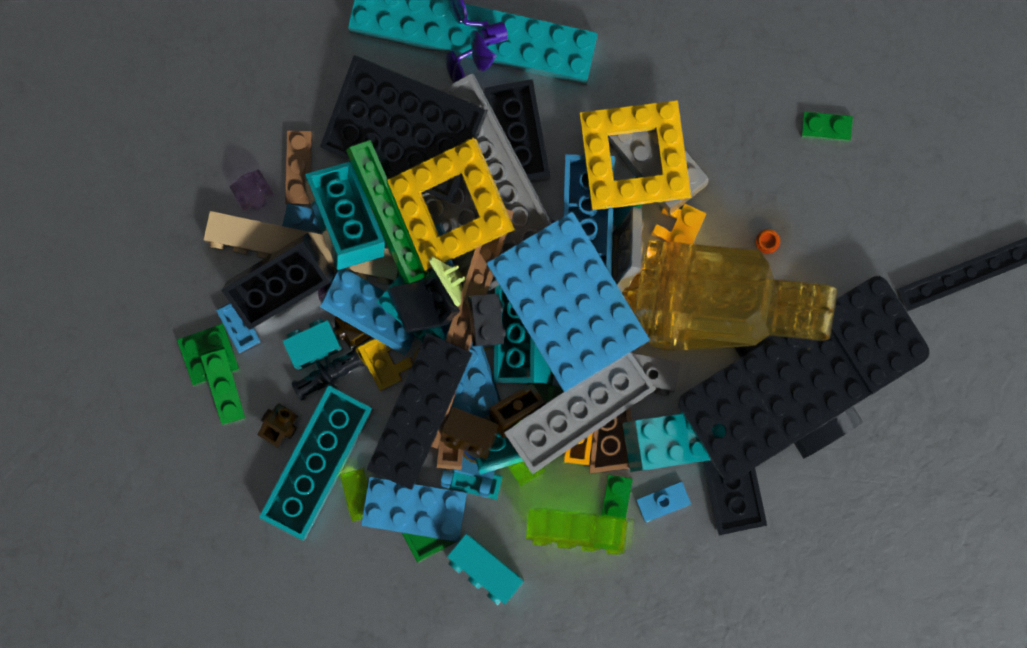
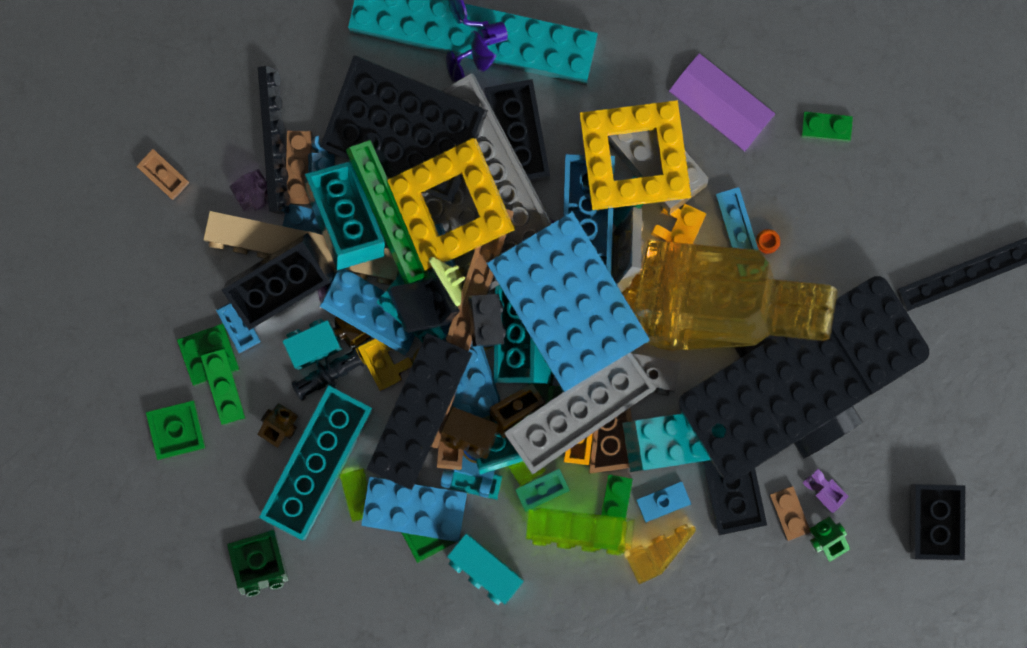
(162, 174): none -> medium nougat plate
(176, 430): none -> green plate
(257, 563): none -> dark green plate
(273, 140): none -> black plate
(319, 159): none -> dark azure plate
(542, 490): none -> plate
(654, 559): none -> clear yellow slope
(721, 102): none -> medium lavender slope
(736, 219): none -> dark azure plate
(790, 513): none -> medium nougat plate
(828, 491): none -> medium lavender plate
(829, 538): none -> green brick
(937, 522): none -> black brick

